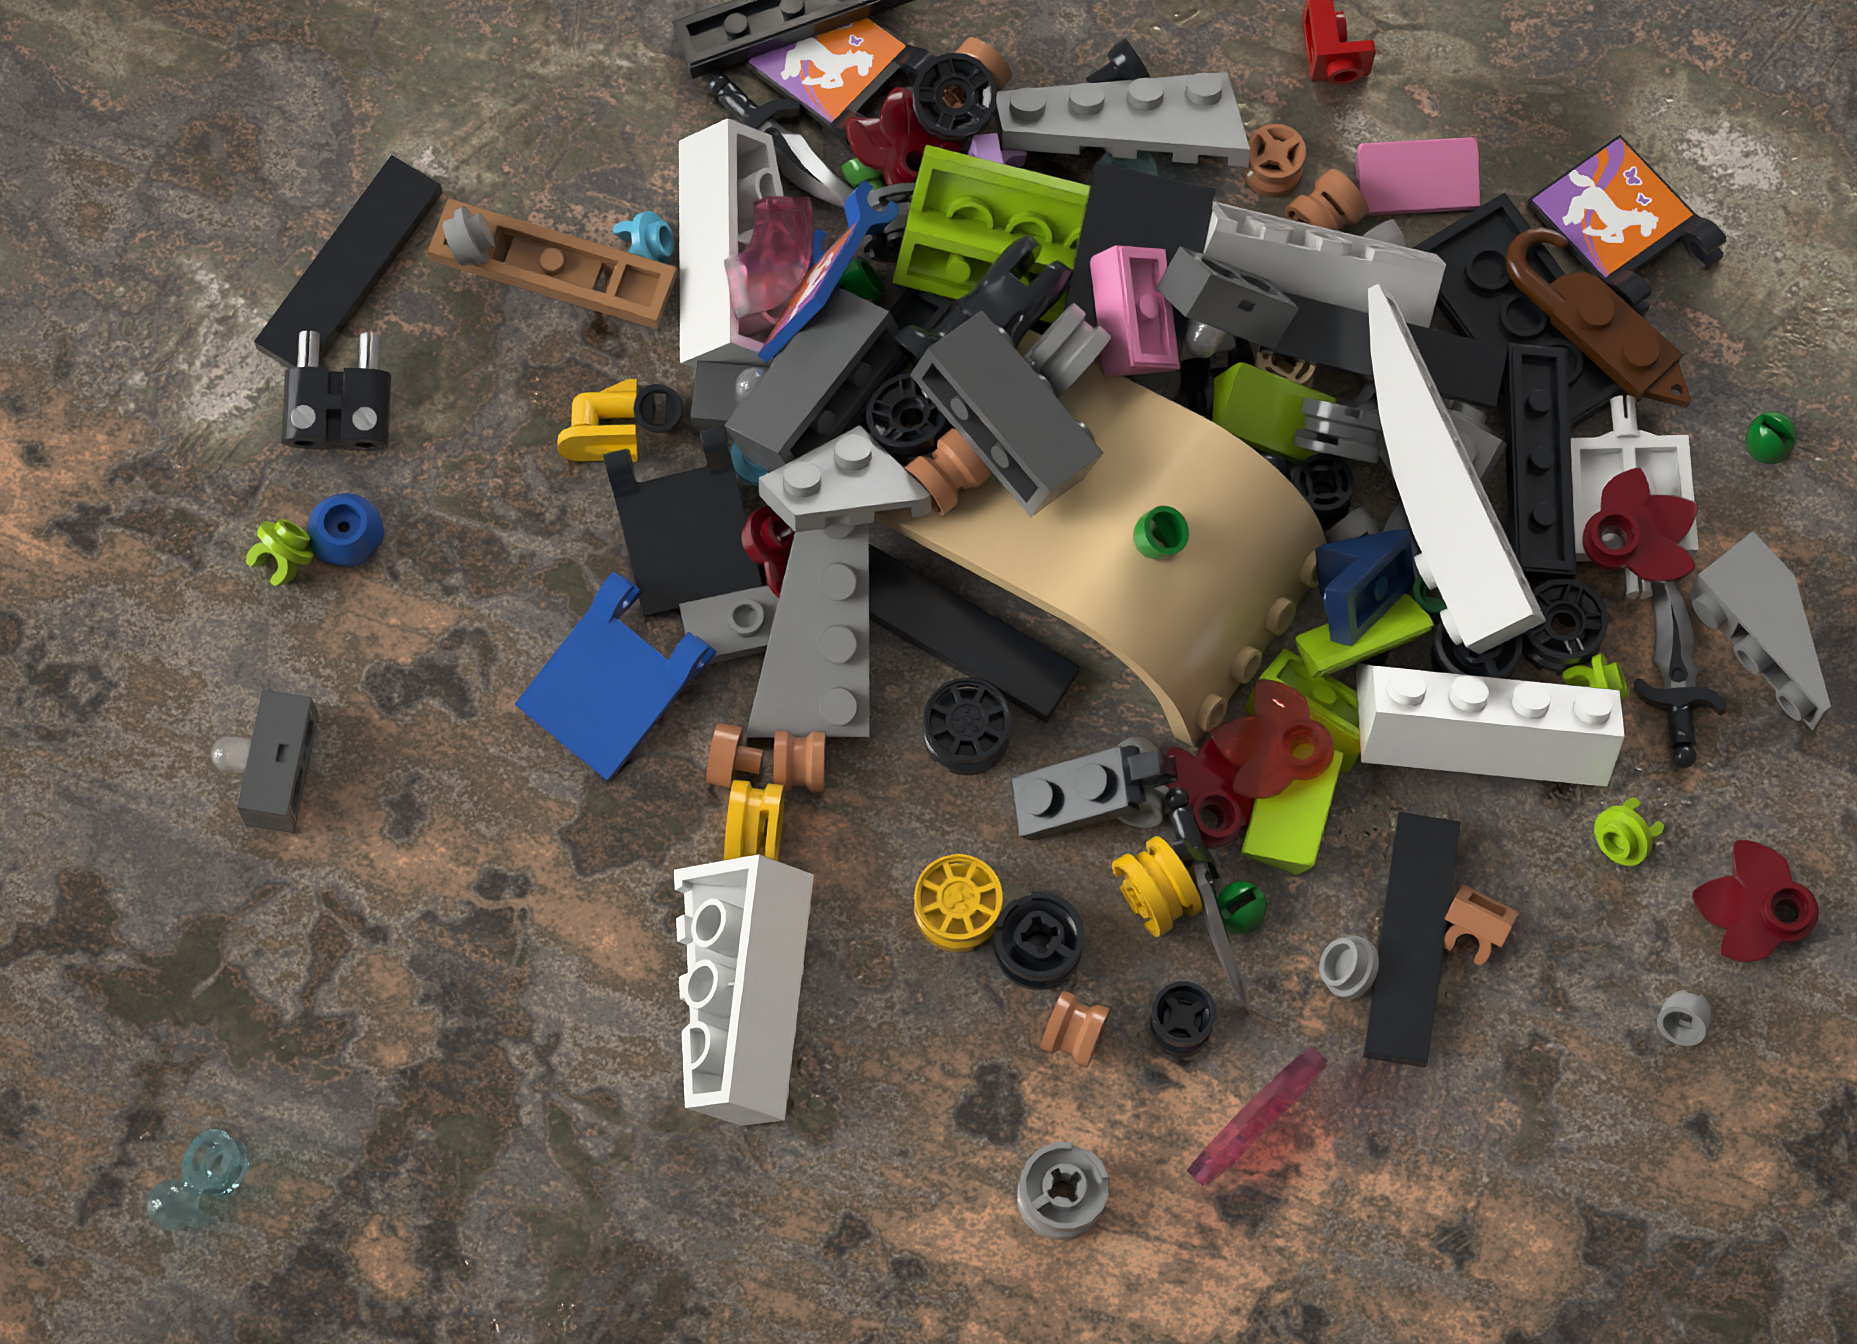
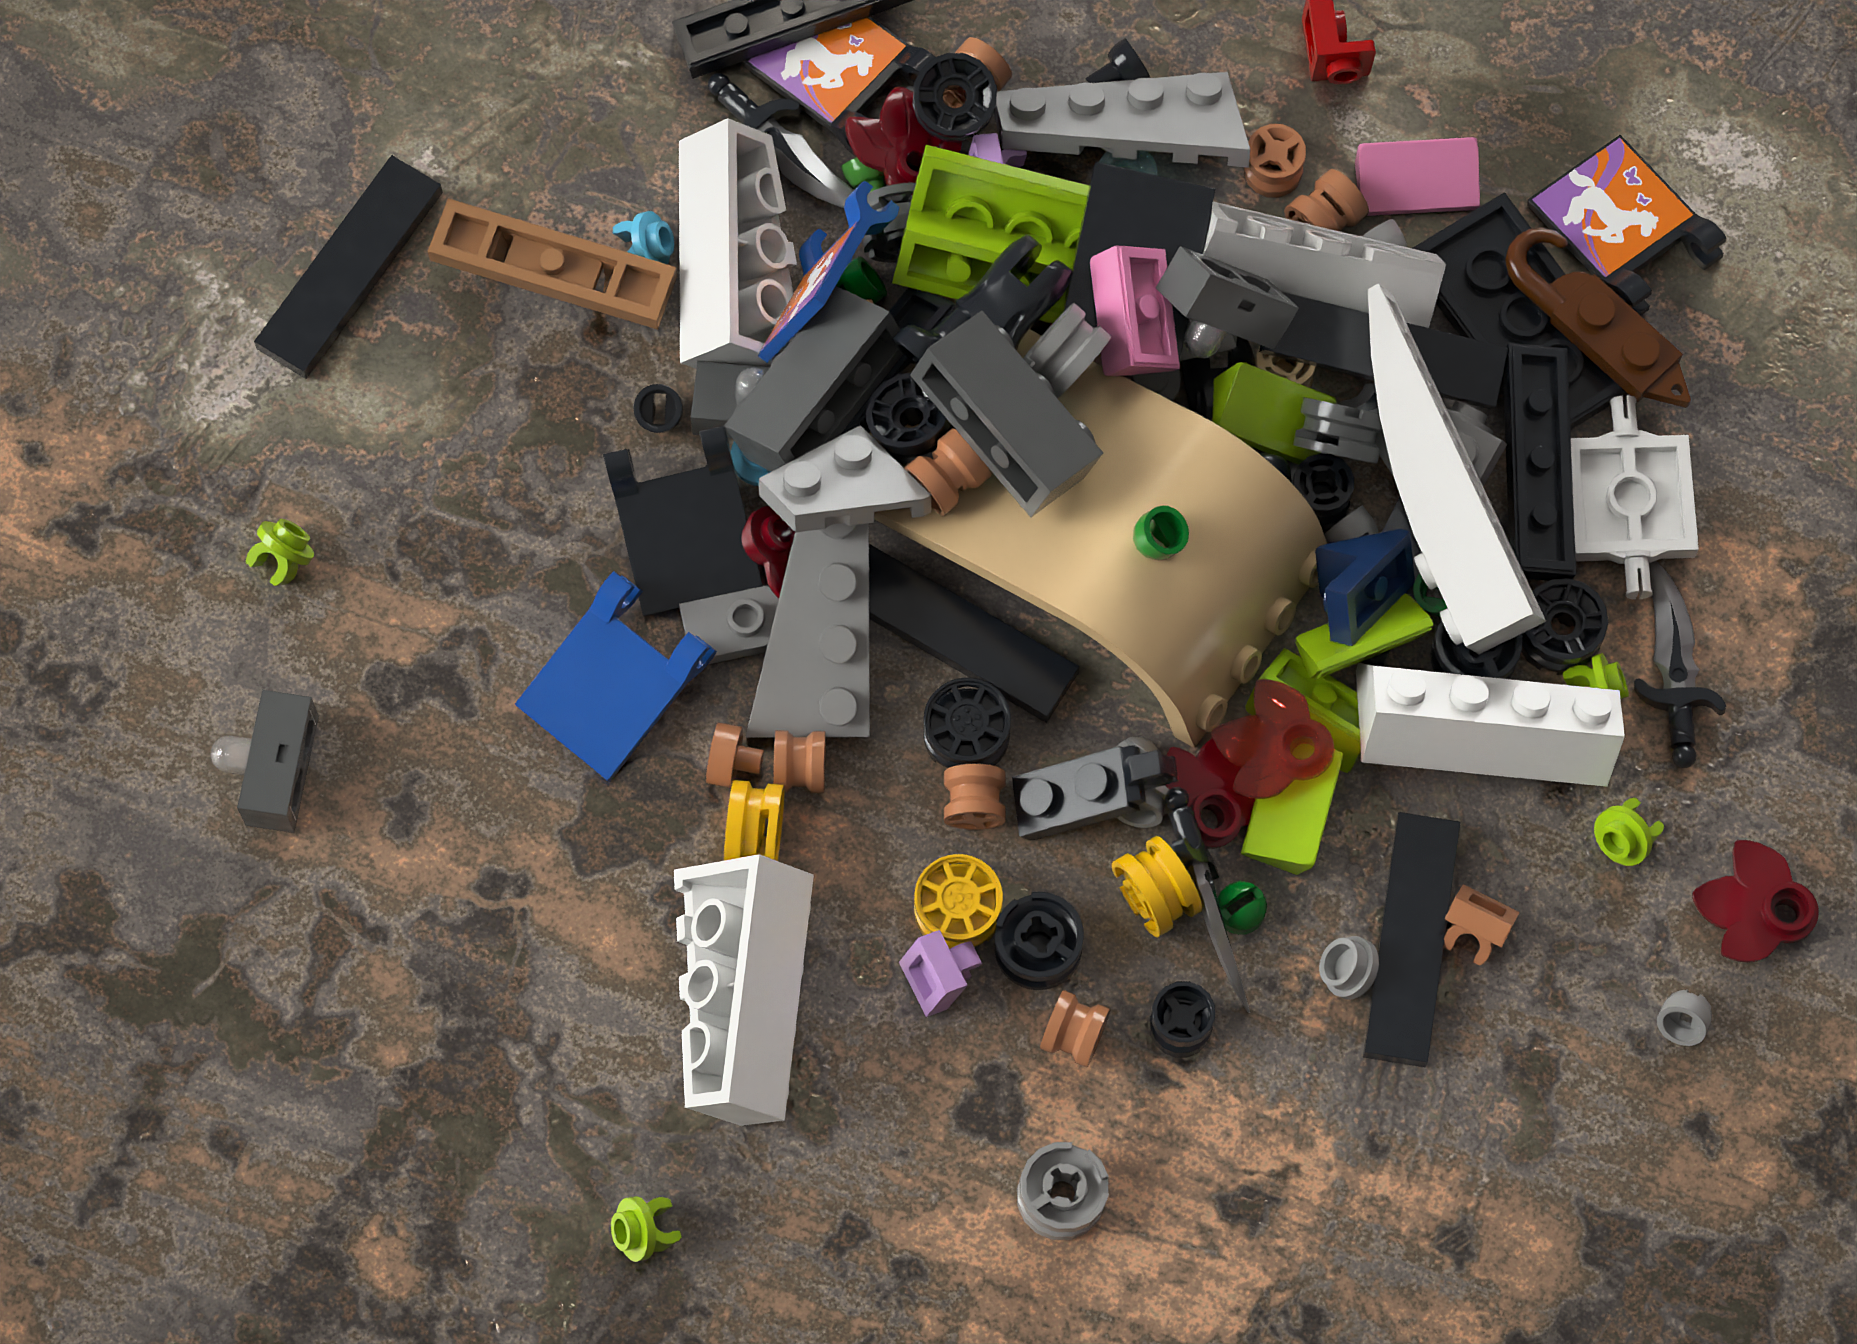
(211, 1166): clear light blue plate -> none
(335, 406): black piece -> none
(348, 547): blue plate -> none
(468, 237): light grey plate -> none
(588, 439): yellow piece -> none
(635, 1228): none -> lime plate
(775, 258): clear pink tile -> none
(938, 972): none -> lavender tile
(974, 796): none -> nougat wheel
(1257, 1116): clear pink tile -> none
(1646, 524): dark red plate -> none
(1762, 614): light grey slope -> none
(1764, 443): green hinge -> none

